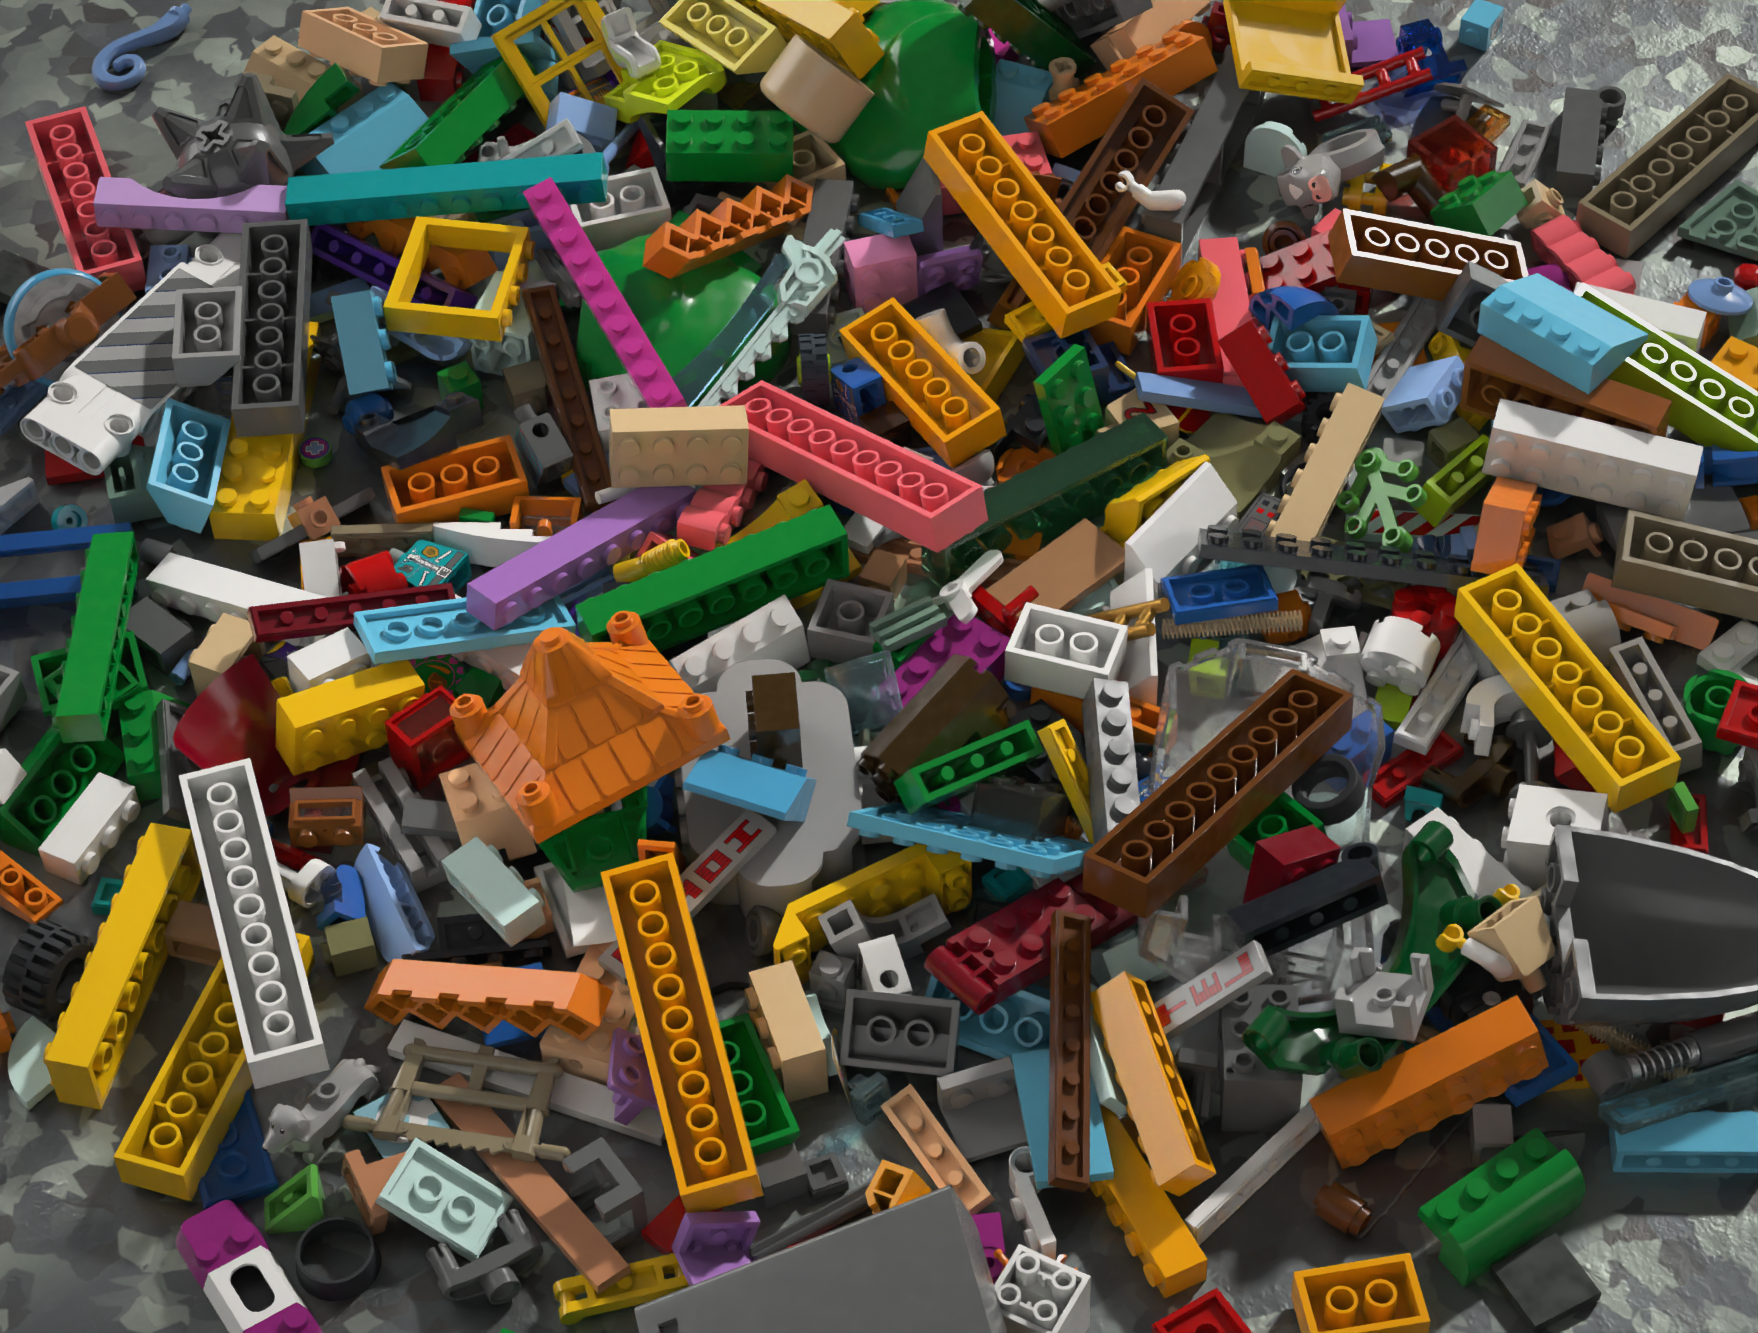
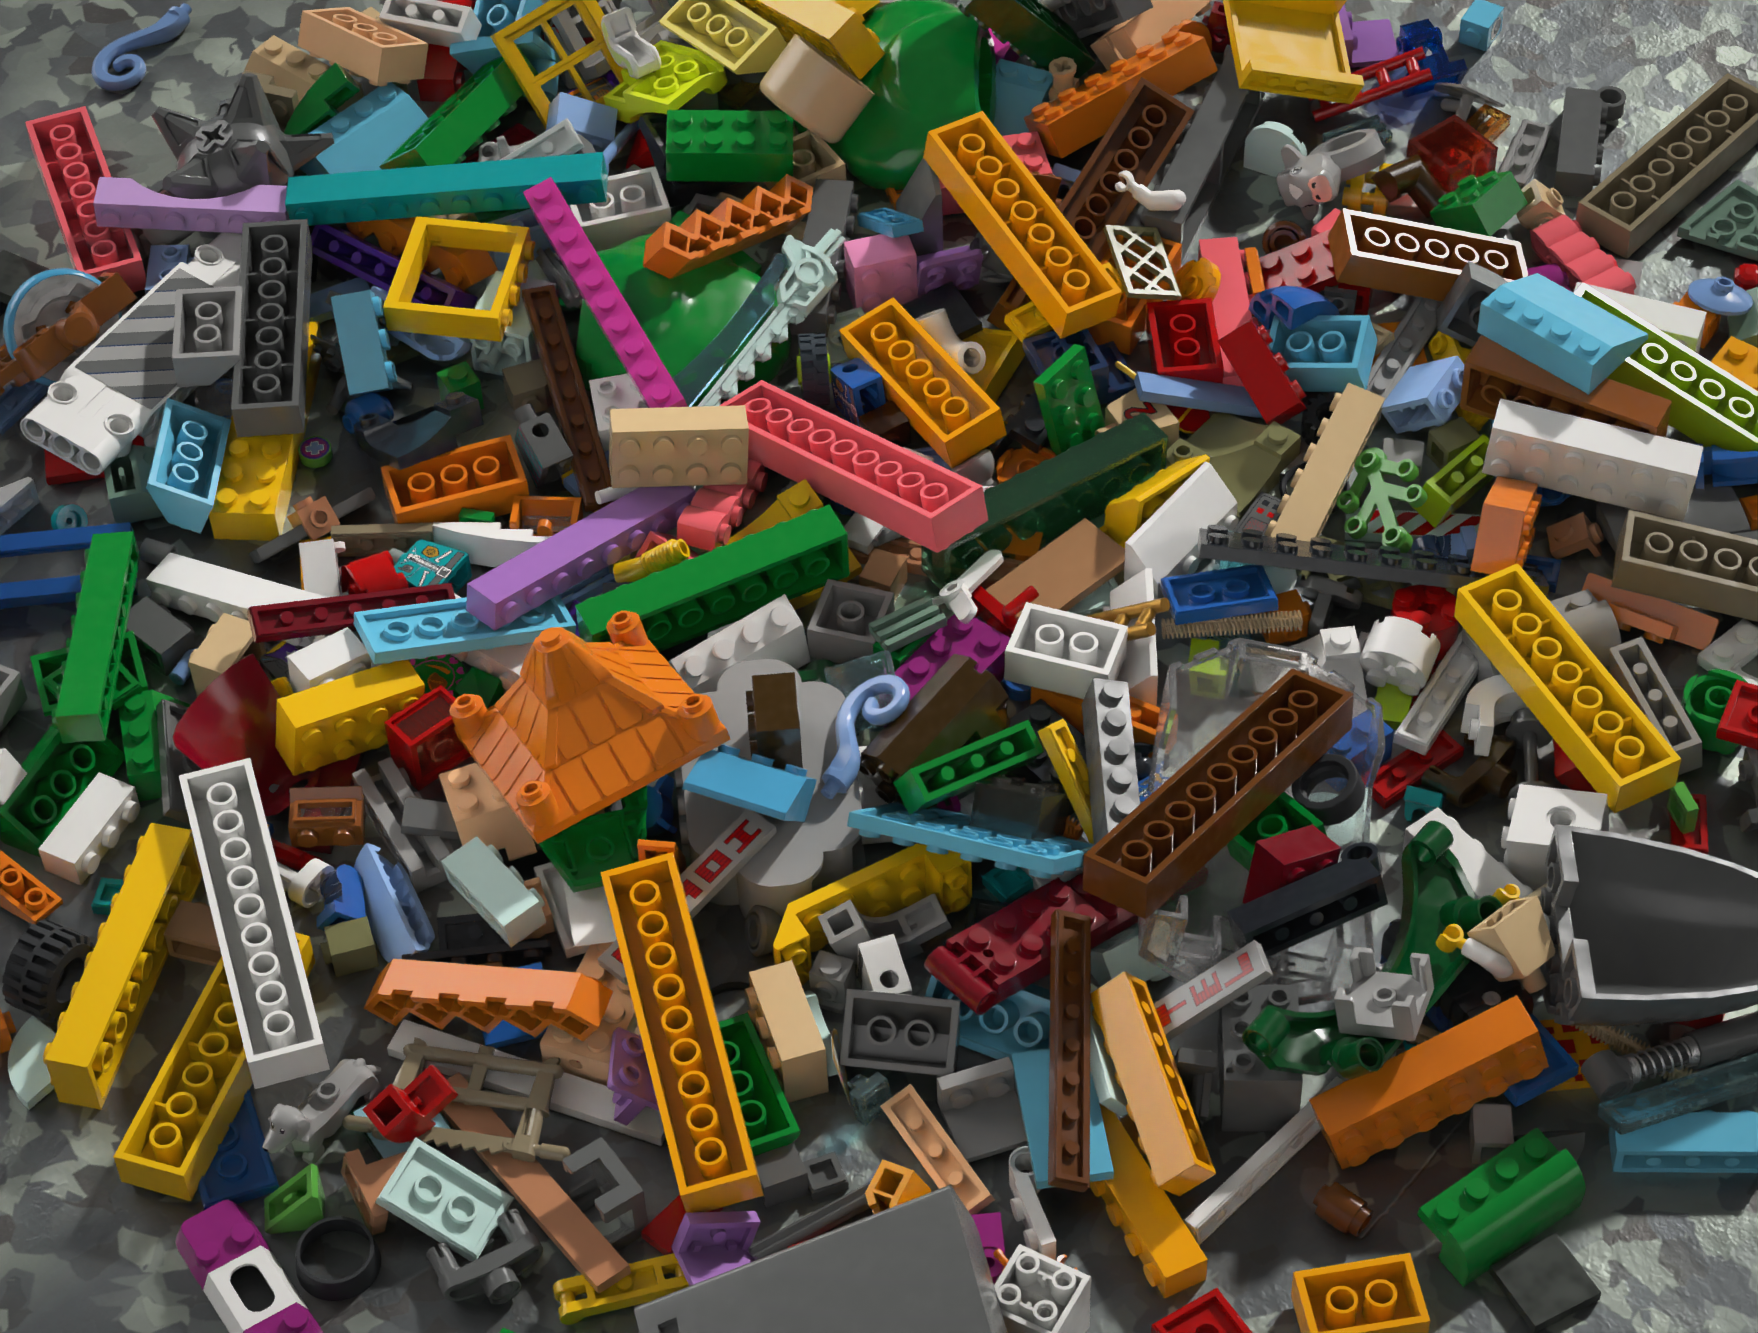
(410, 1112): none -> red brick
(847, 760): none -> medium blue plant
(1125, 273): none -> window

